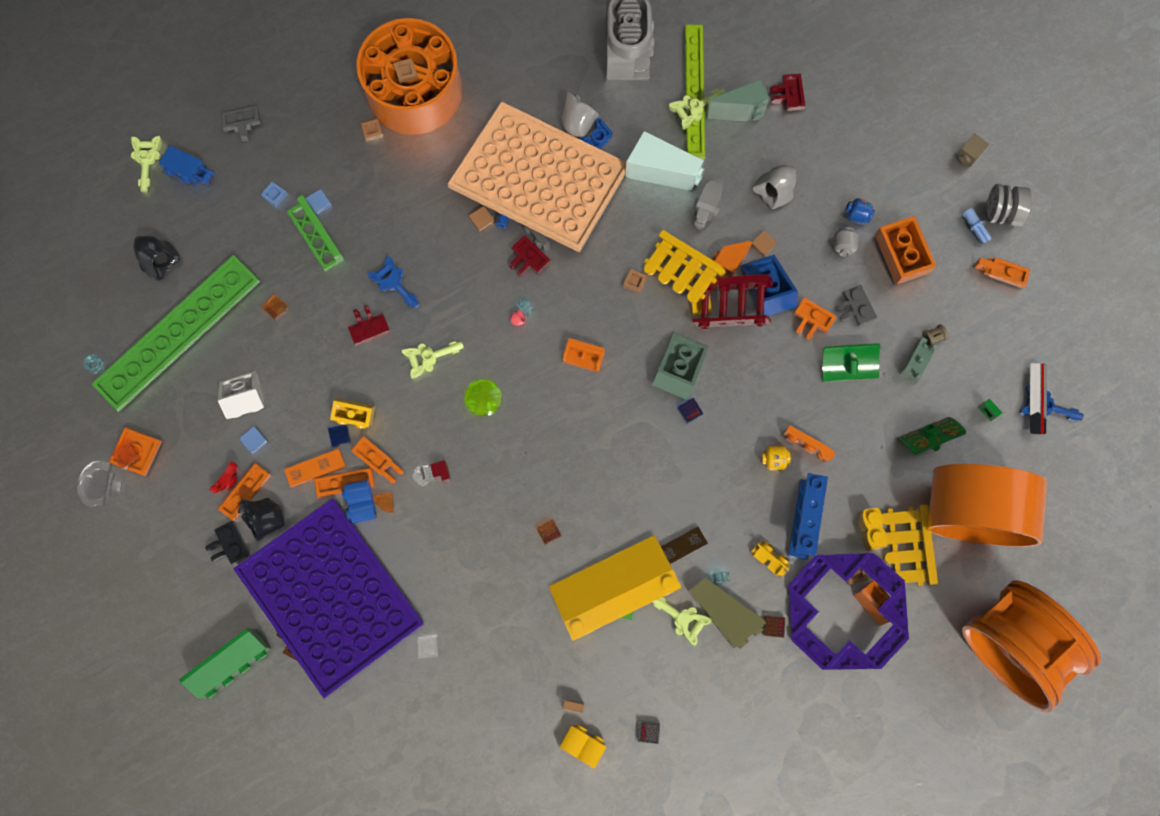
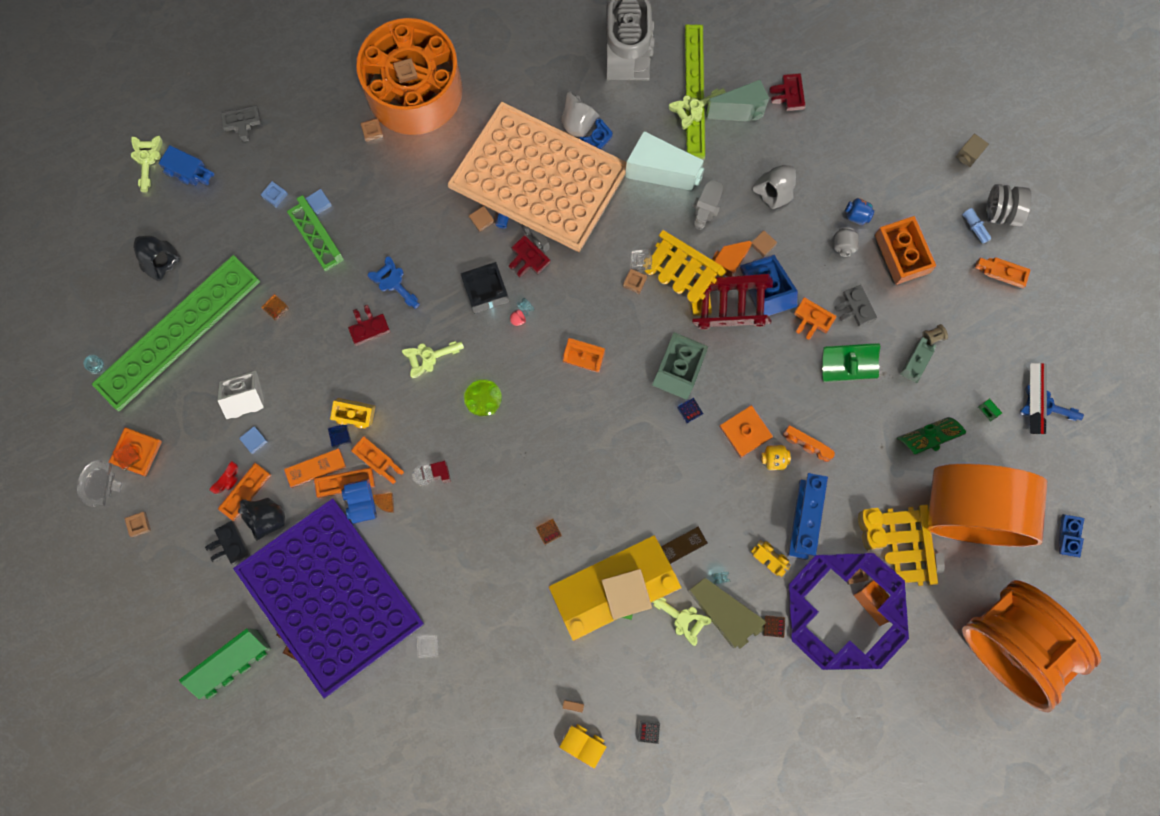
(137, 524): none -> medium nougat tile
(485, 287): none -> black container
(627, 594): none -> tan tile
(641, 260): none -> clear tile
(746, 431): none -> orange plate
(939, 561): none -> light grey tile
(1070, 535): none -> blue slope

